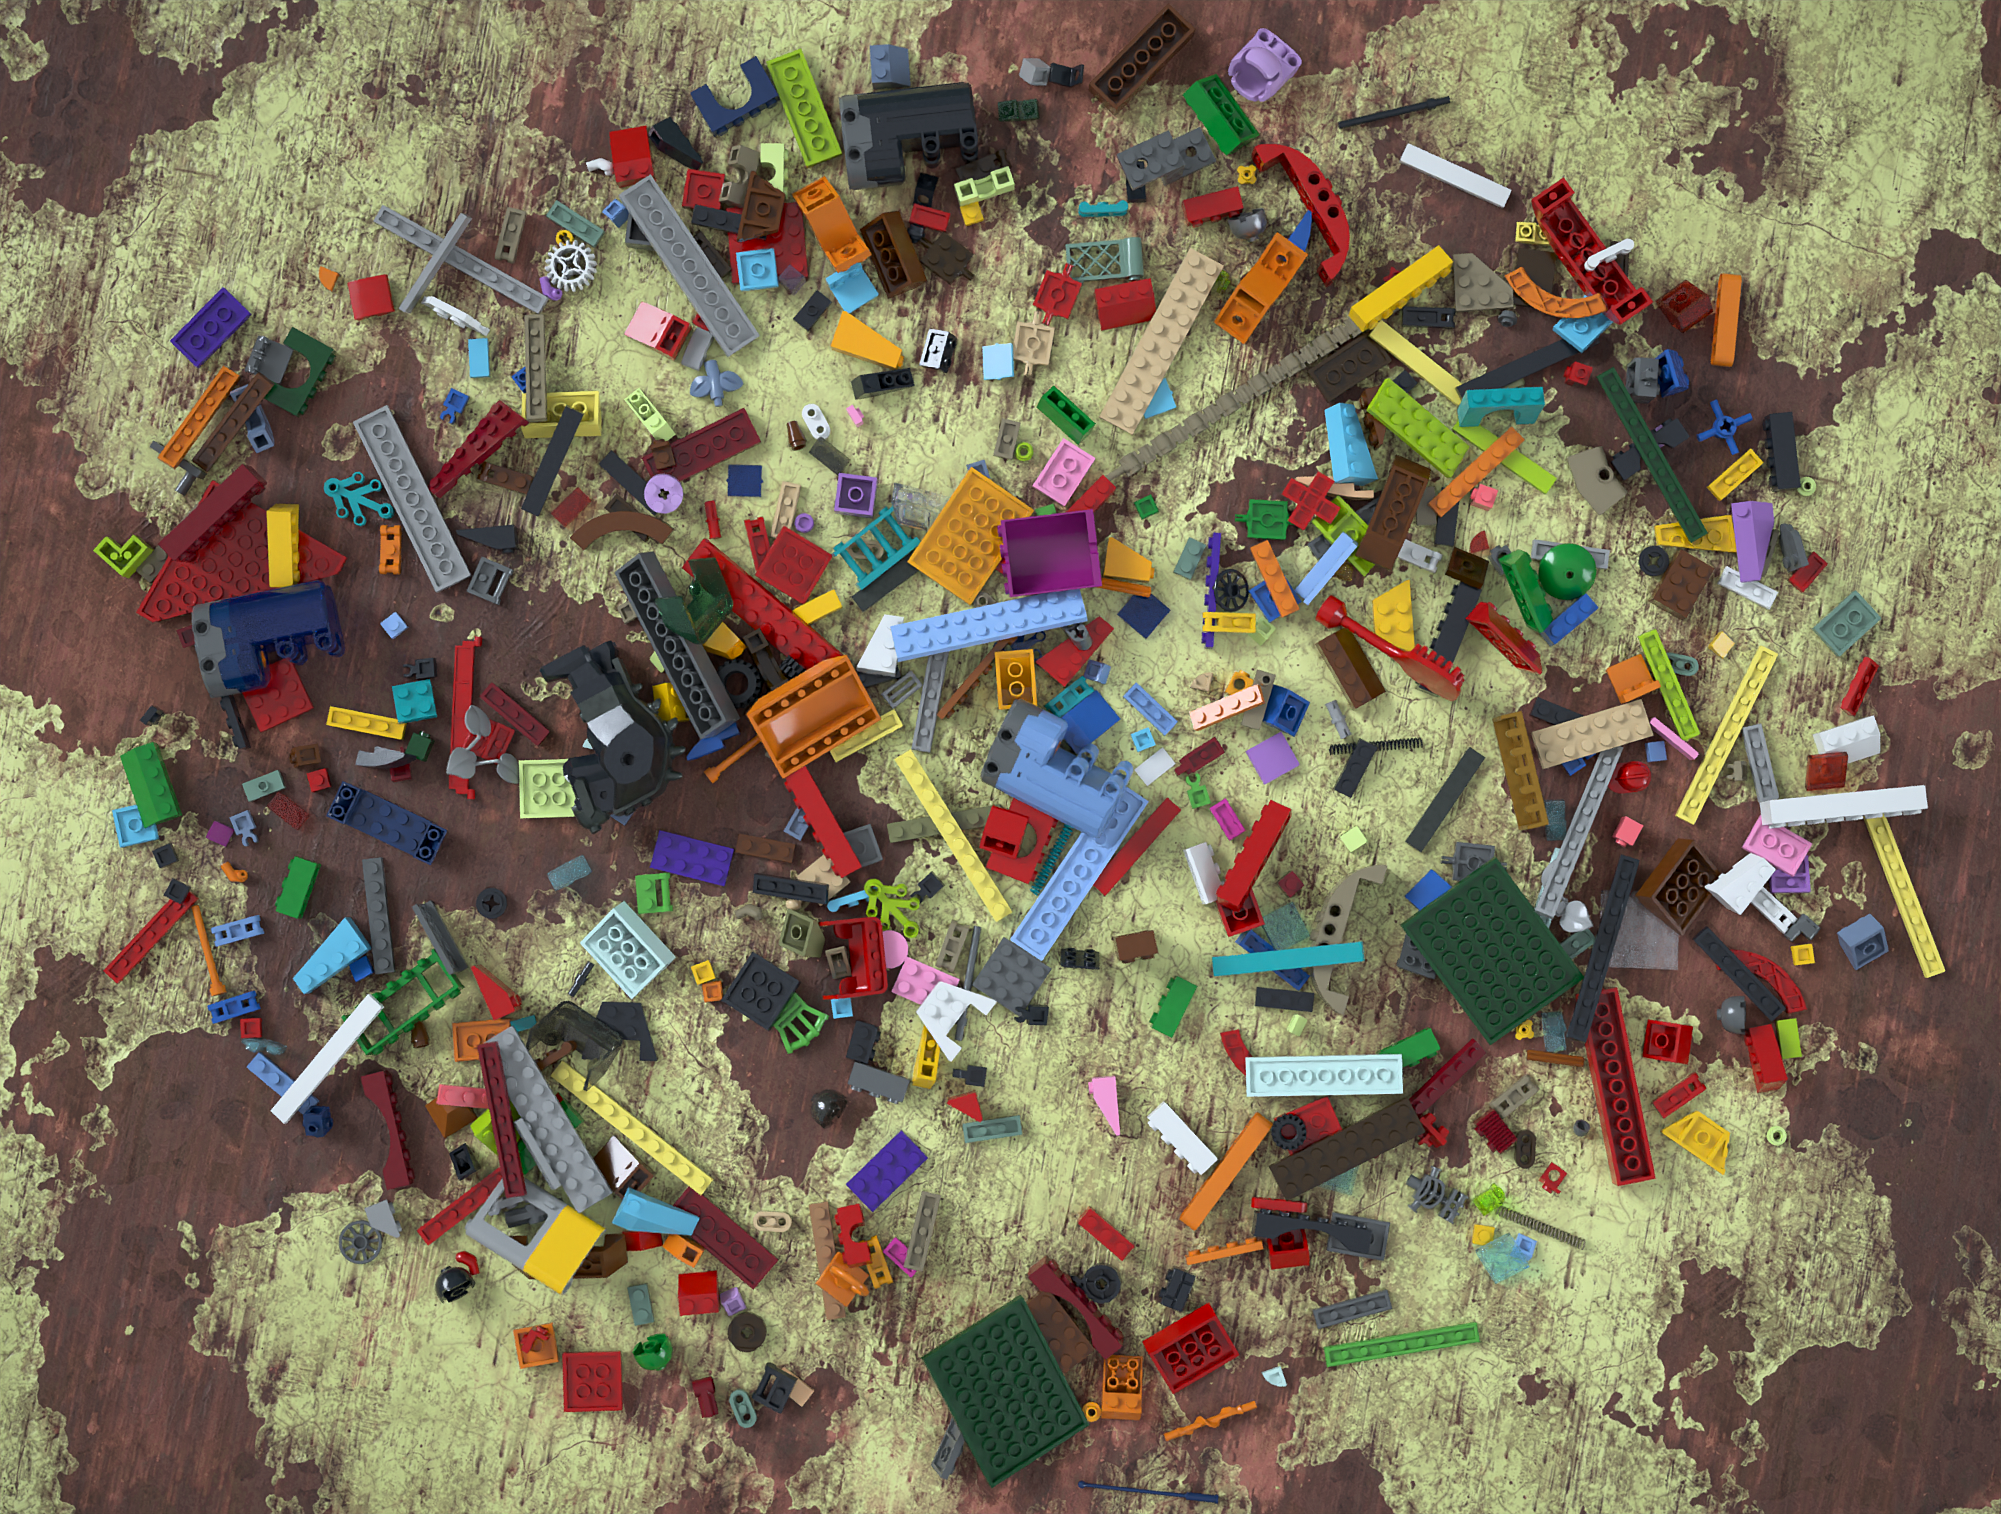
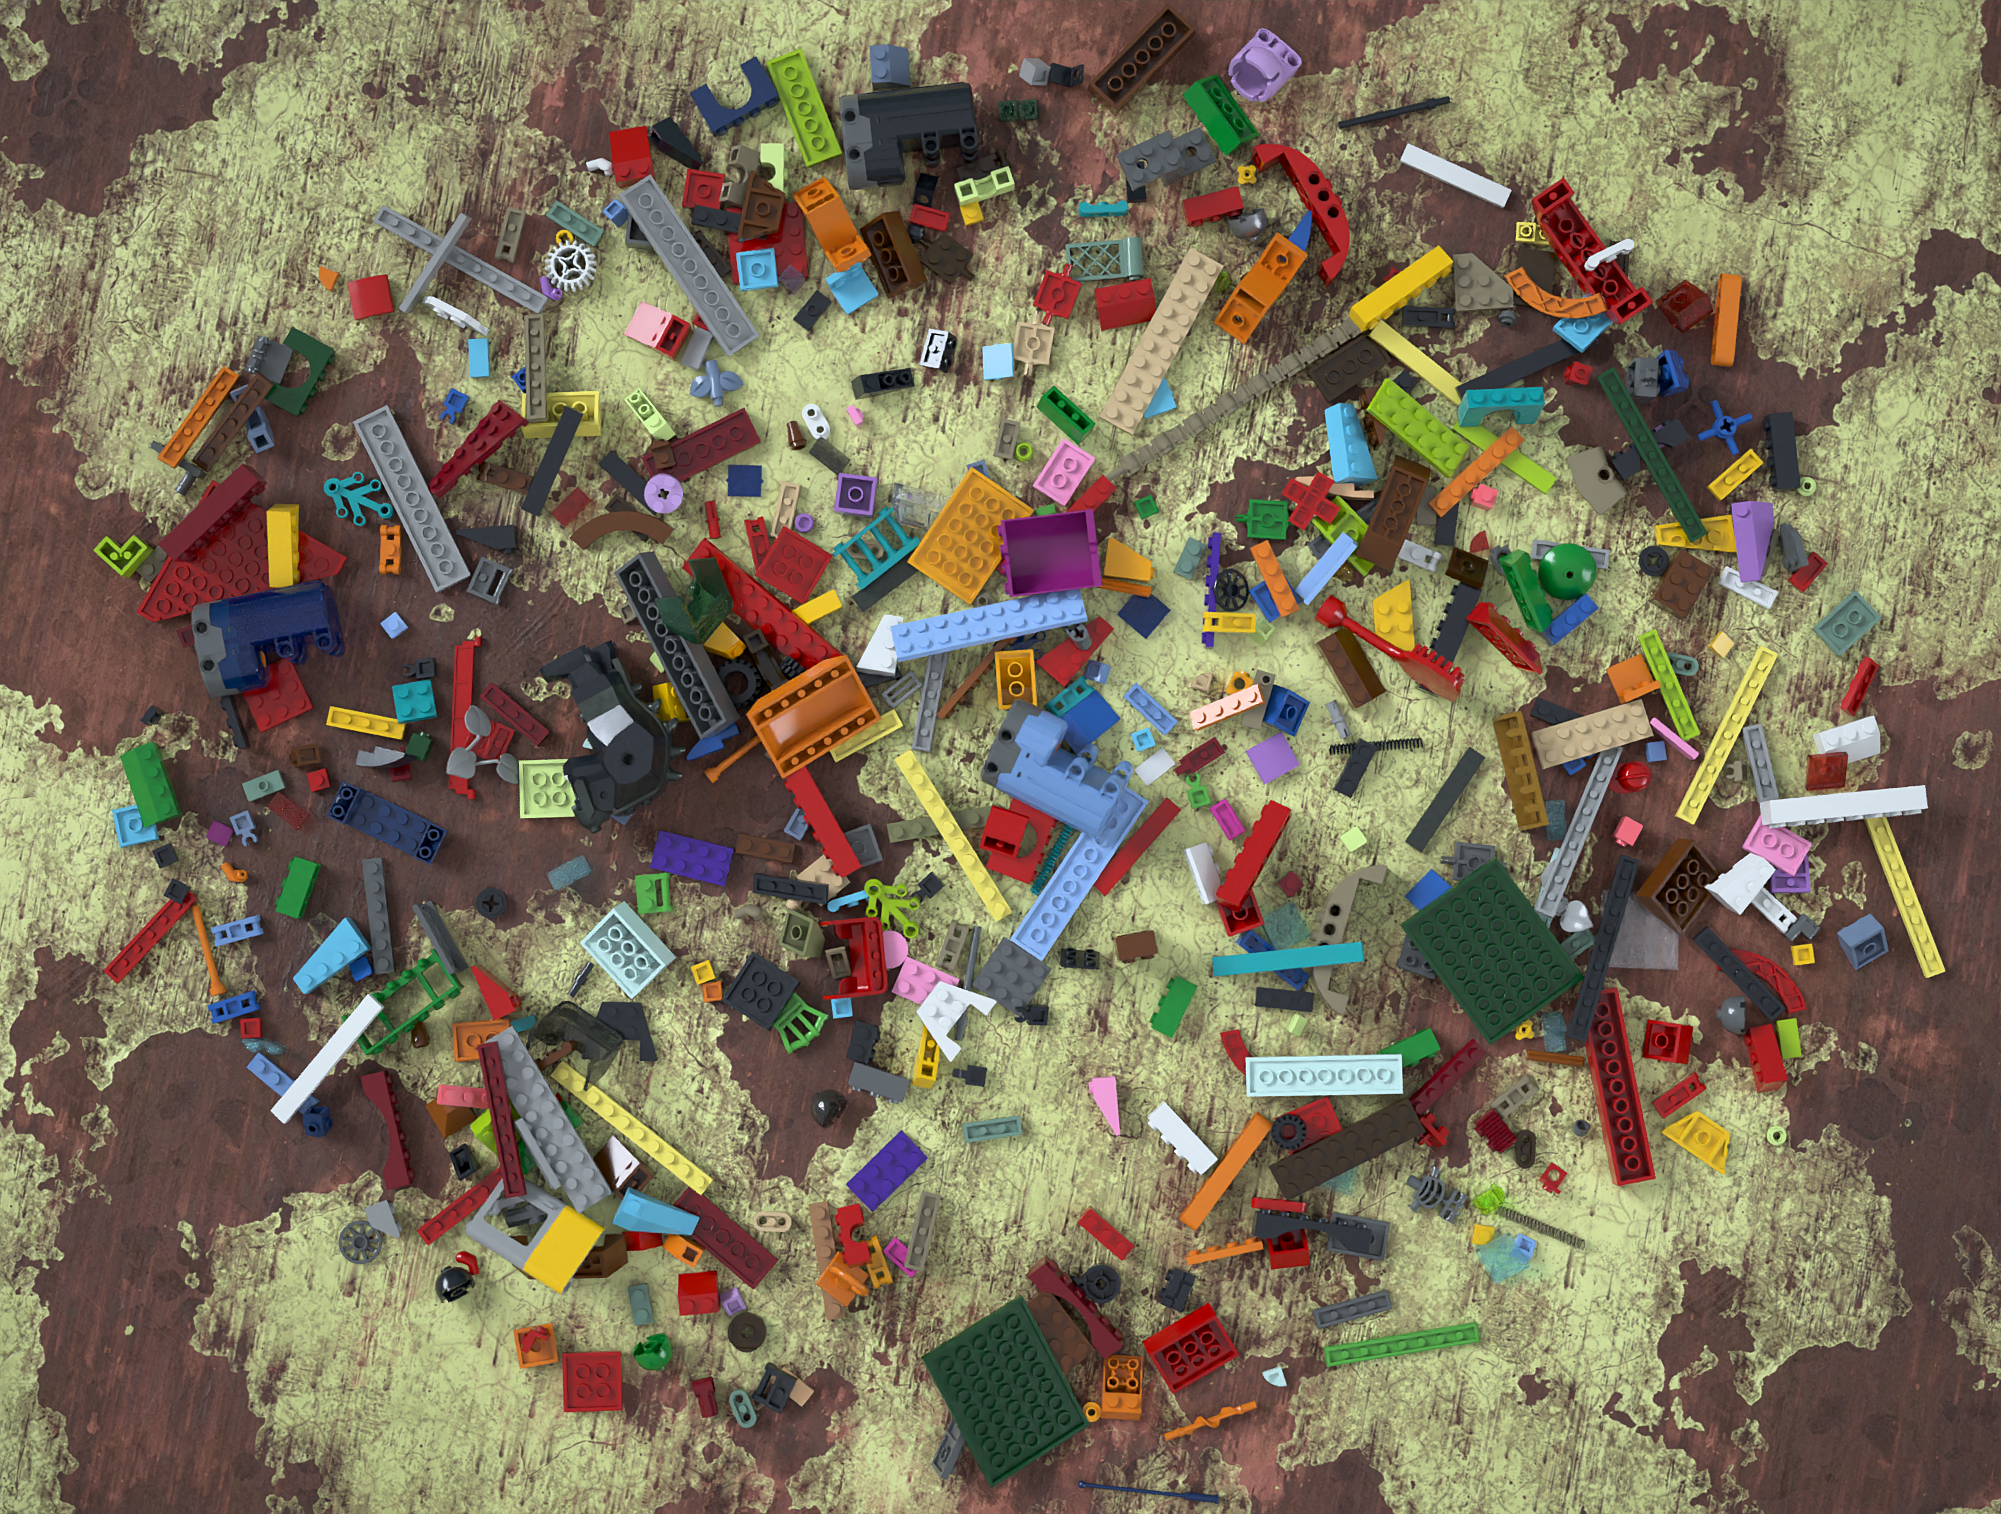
(210, 327): dark purple plate -> none
(863, 343): light orange slope -> none
(967, 1104): red slope -> none

